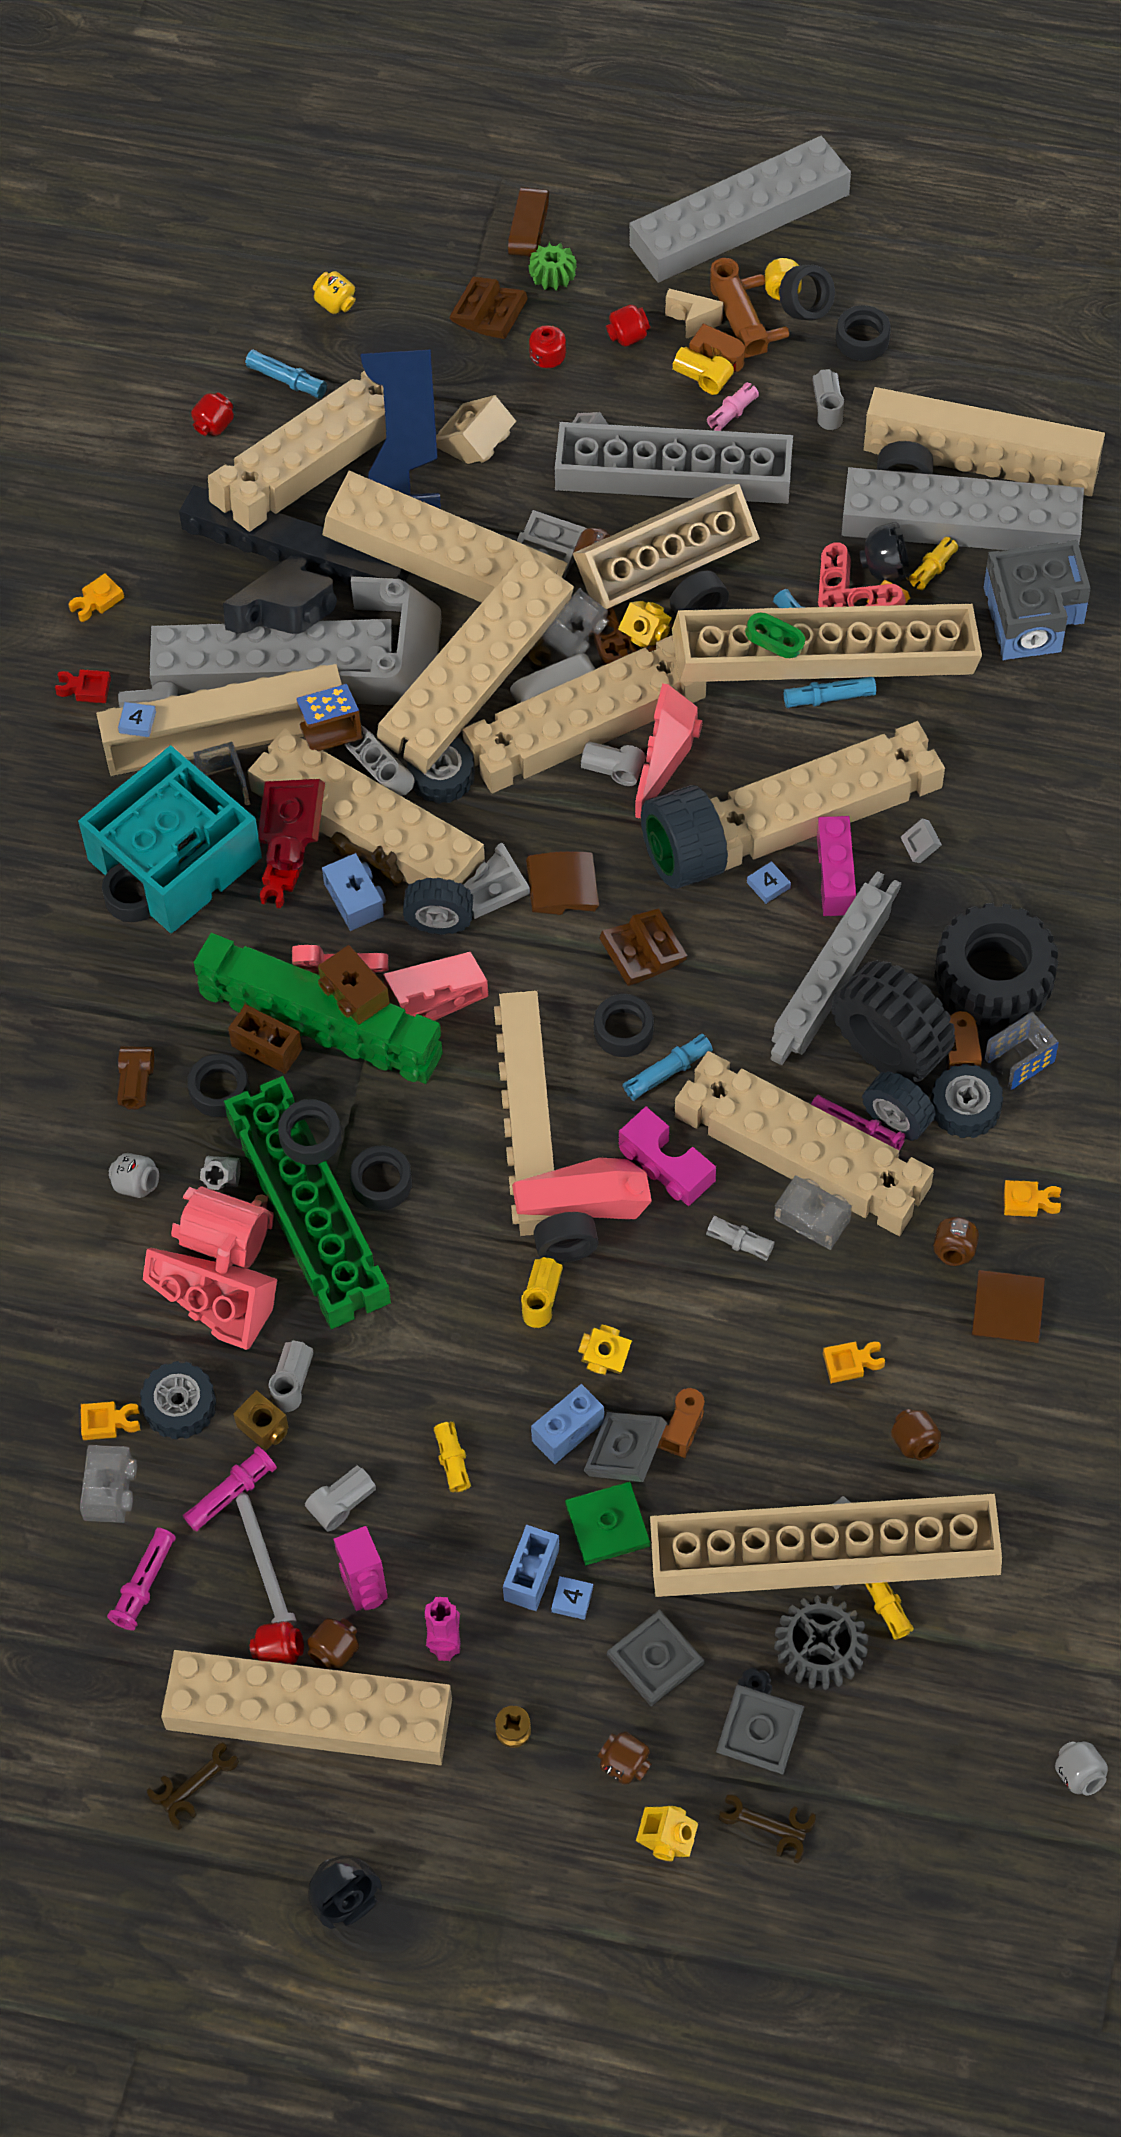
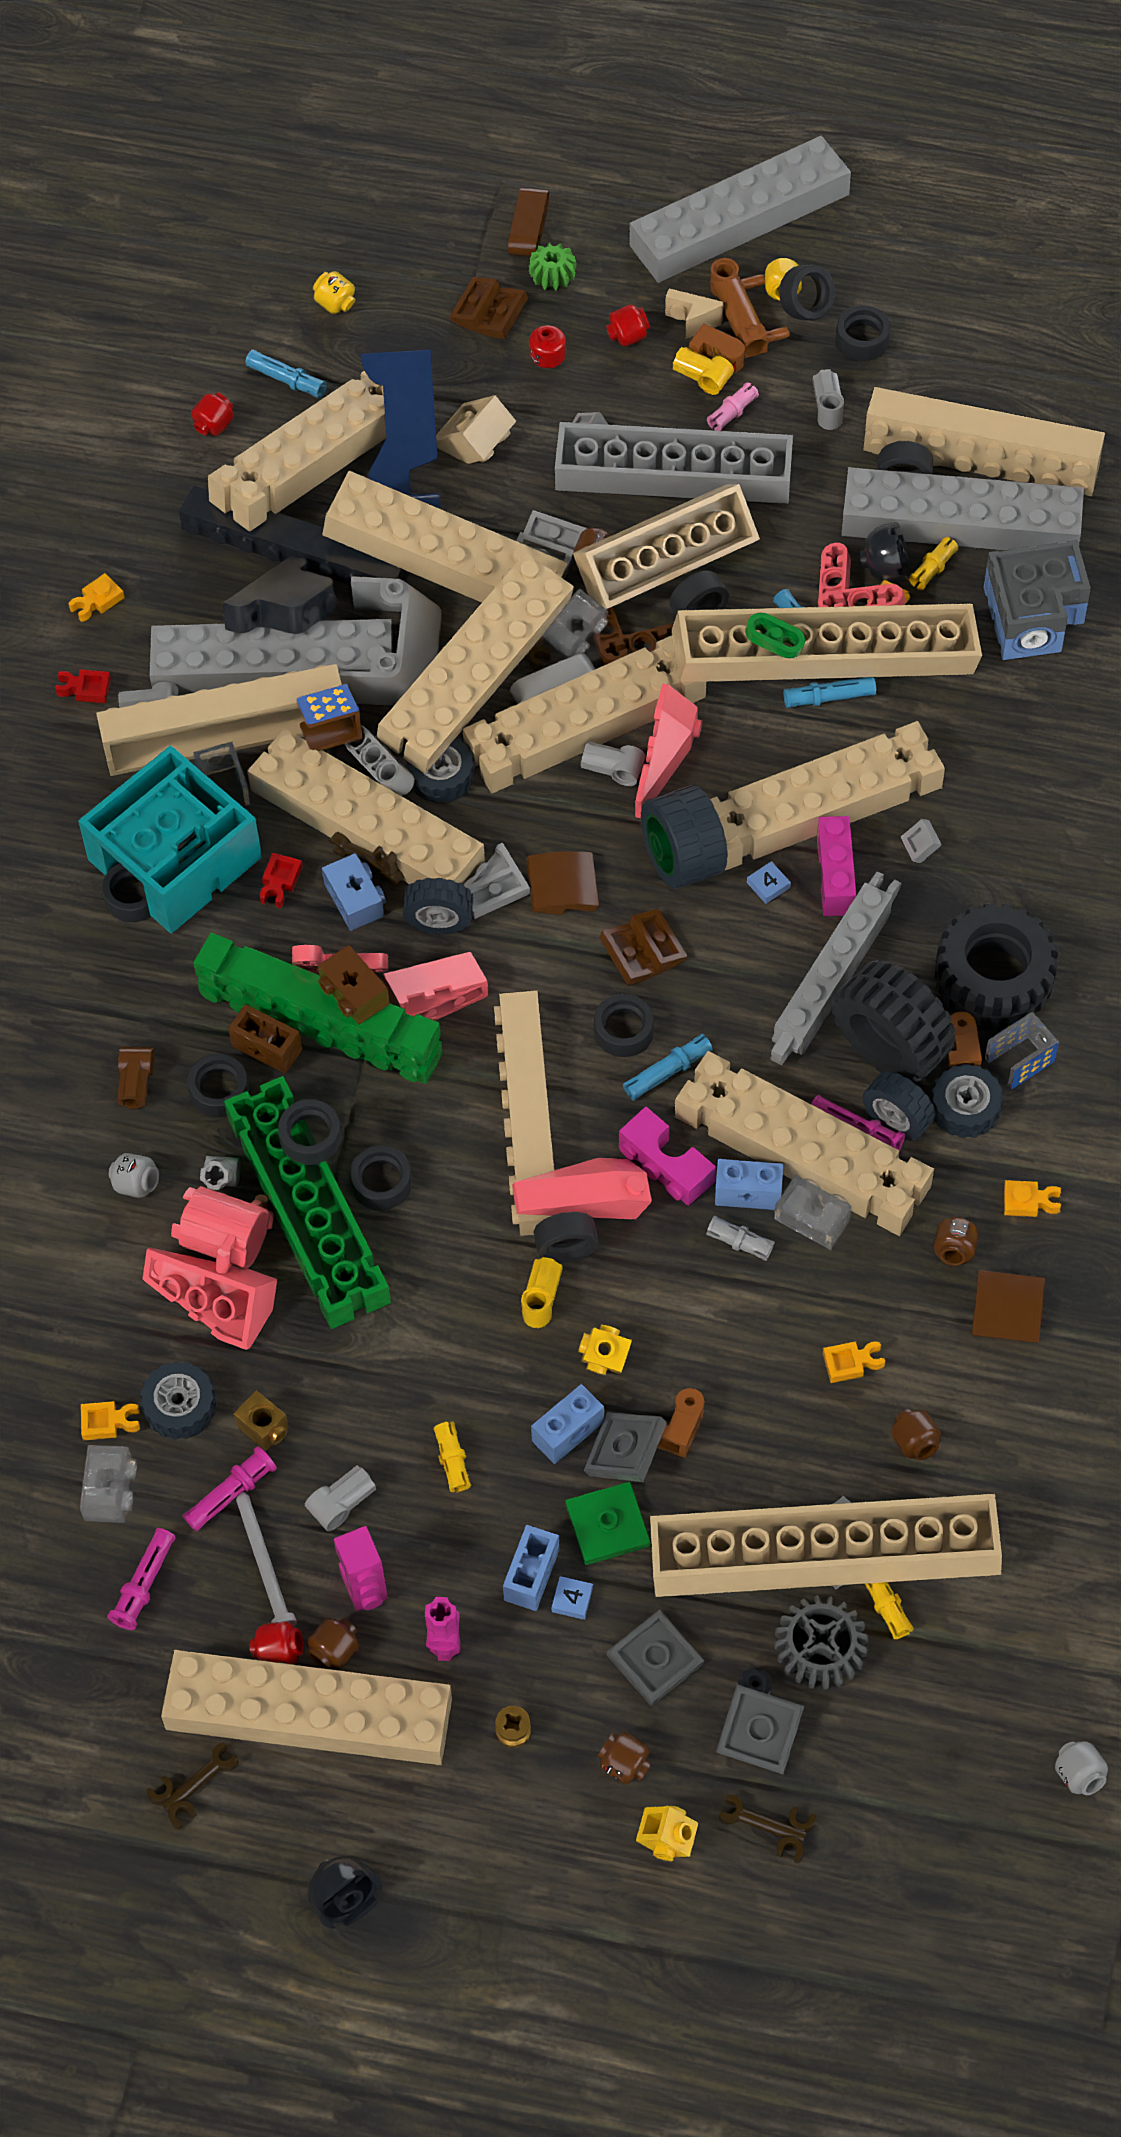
(137, 719): medium blue tile -> none
(290, 820): dark red plate -> none
(290, 1375): light grey piece -> none
(645, 623): yellow brick -> none
(748, 1184): none -> medium blue brick

